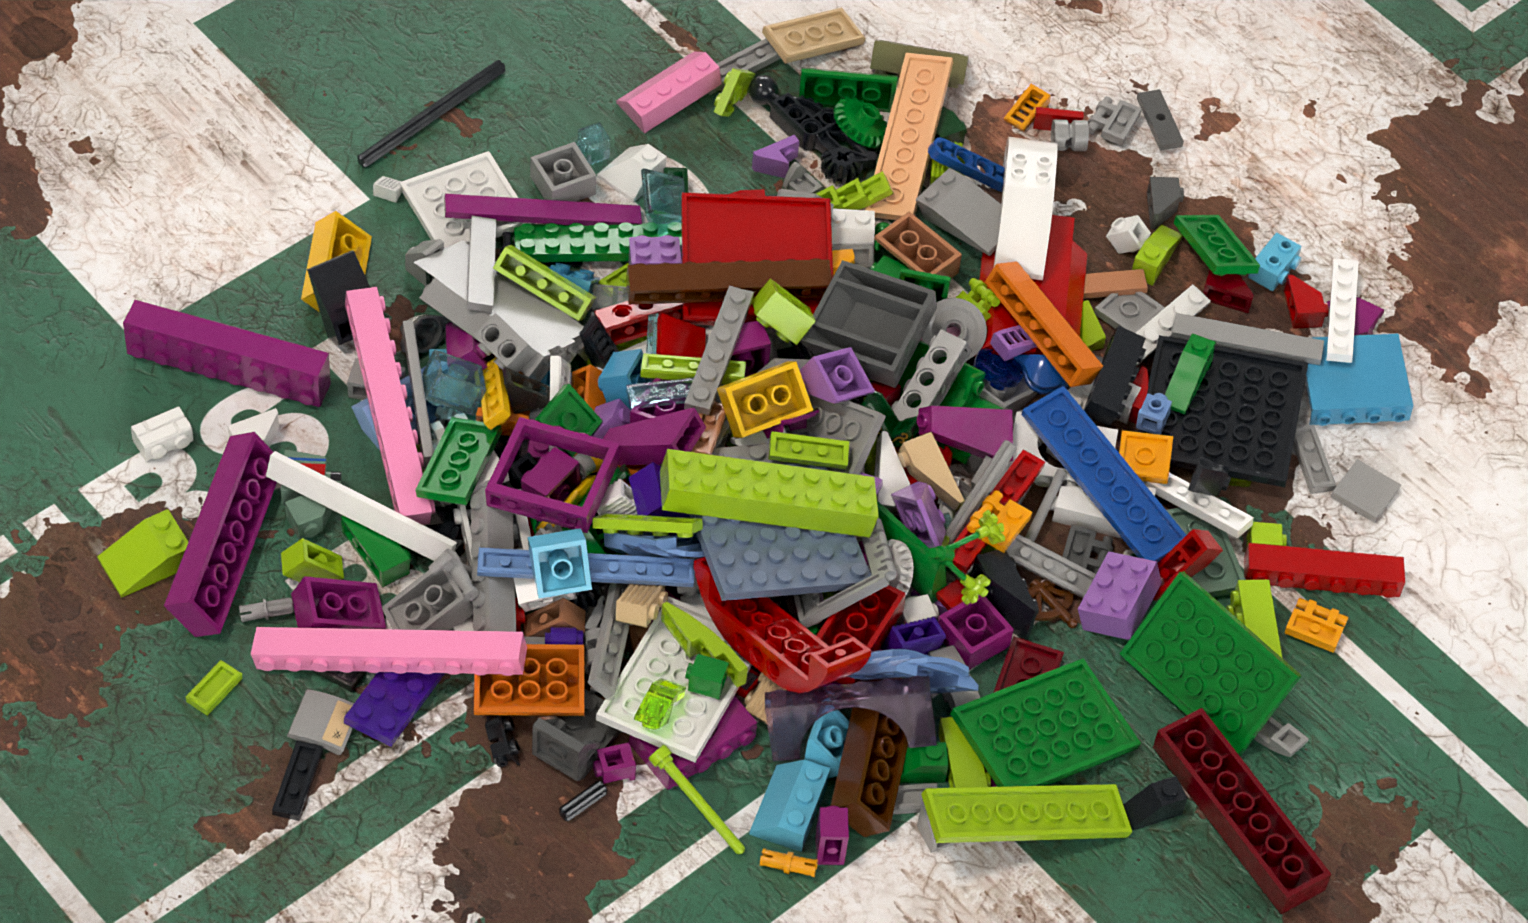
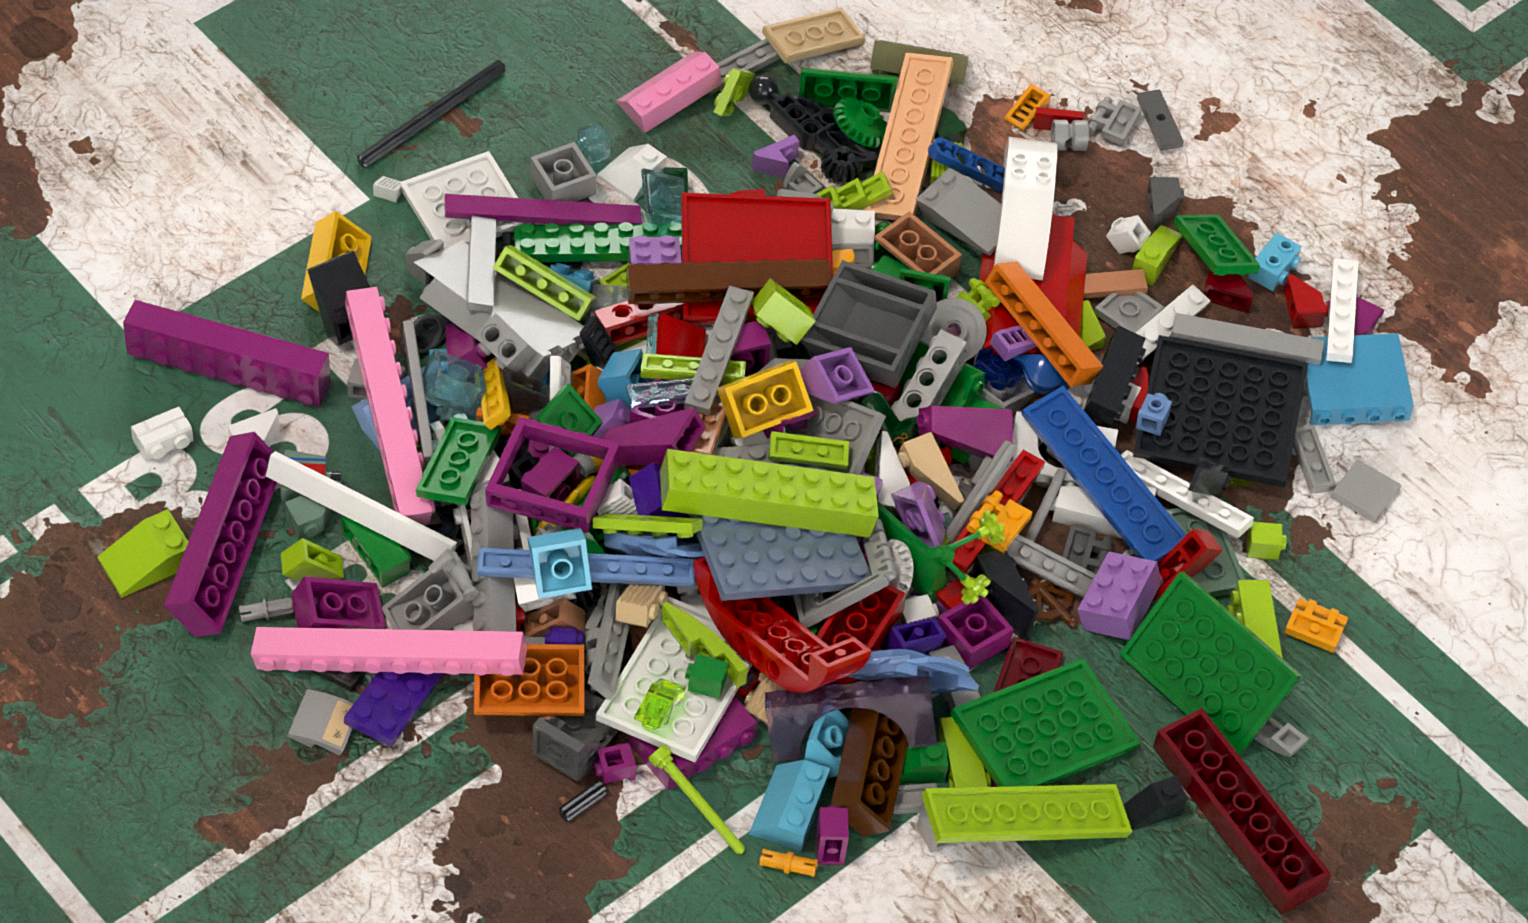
(214, 687): lime tile -> none
(297, 780): black tile -> none
(507, 747): black hinge -> none
(1147, 455): light orange plate -> none
(1190, 372): green slope -> none
(1325, 570): red brick -> none

